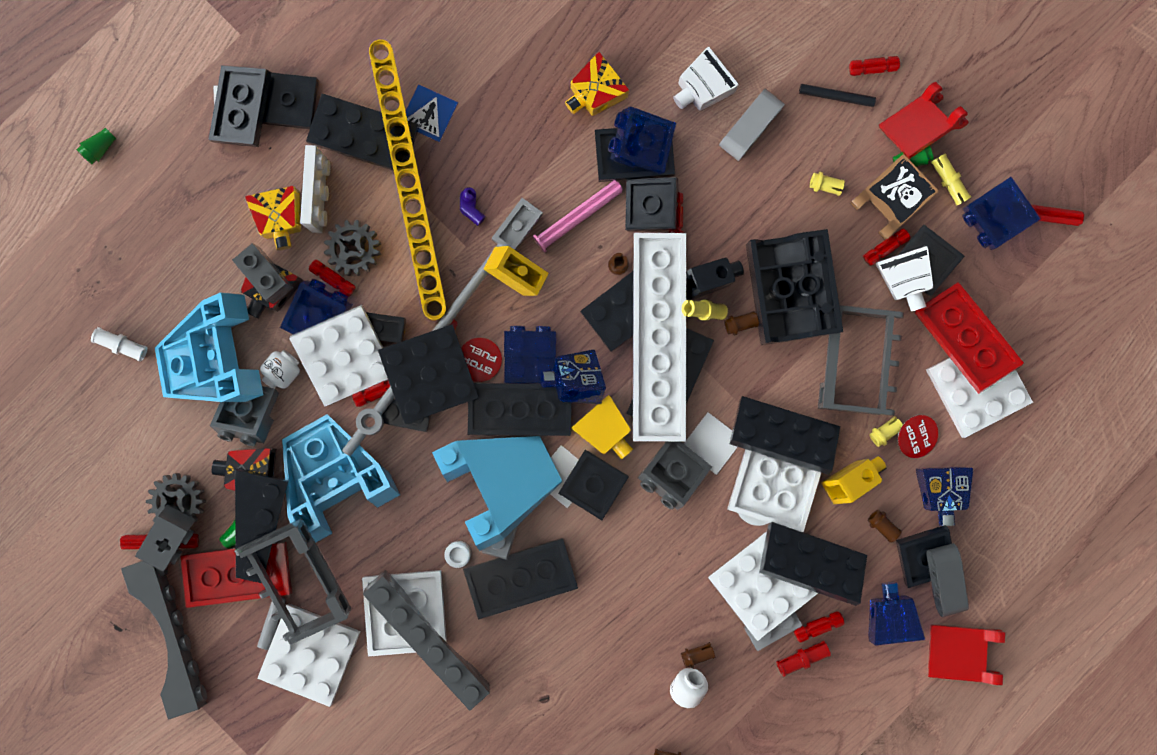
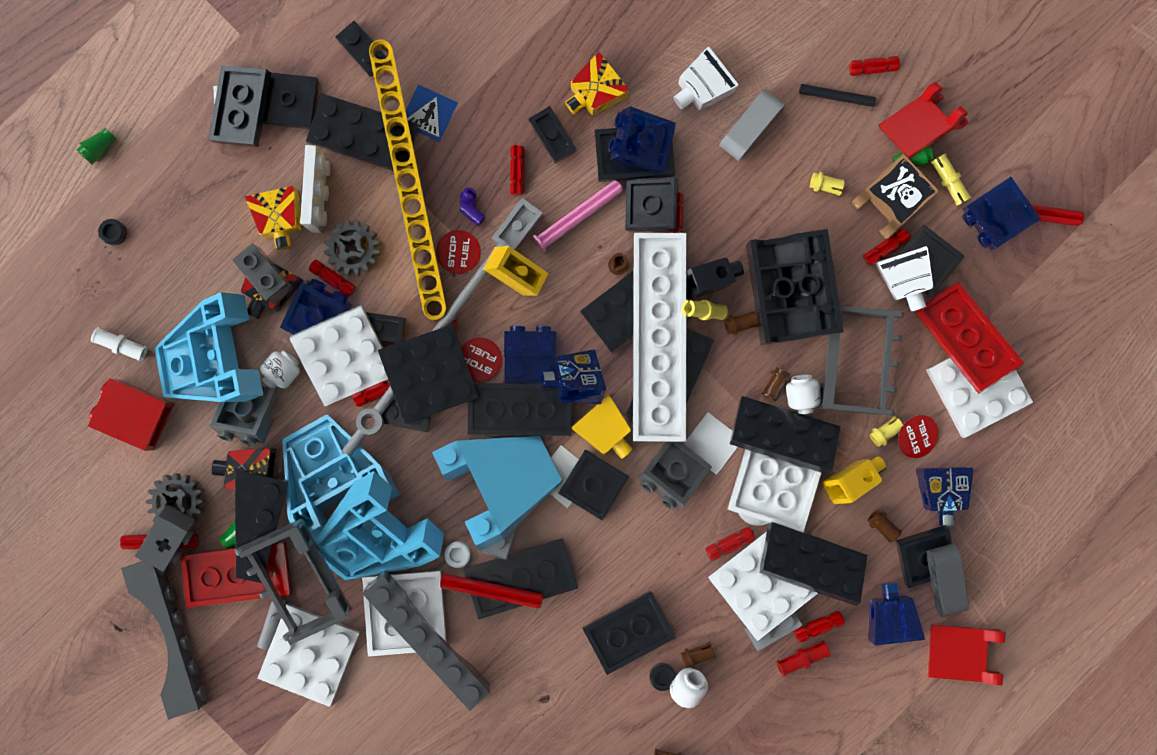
(112, 232): none -> black tile
(130, 414): none -> red brick
(357, 44): none -> black plate
(368, 539): none -> medium azure wedge
(458, 251): none -> red sticker
(491, 590): none -> red axle
(517, 170): none -> red axle
(552, 135): none -> black plate
(628, 632): none -> black plate
(661, 676): none -> black tile
(730, 544): none -> red axle
(776, 383): none -> reddish brown pin
(803, 393): none -> white head

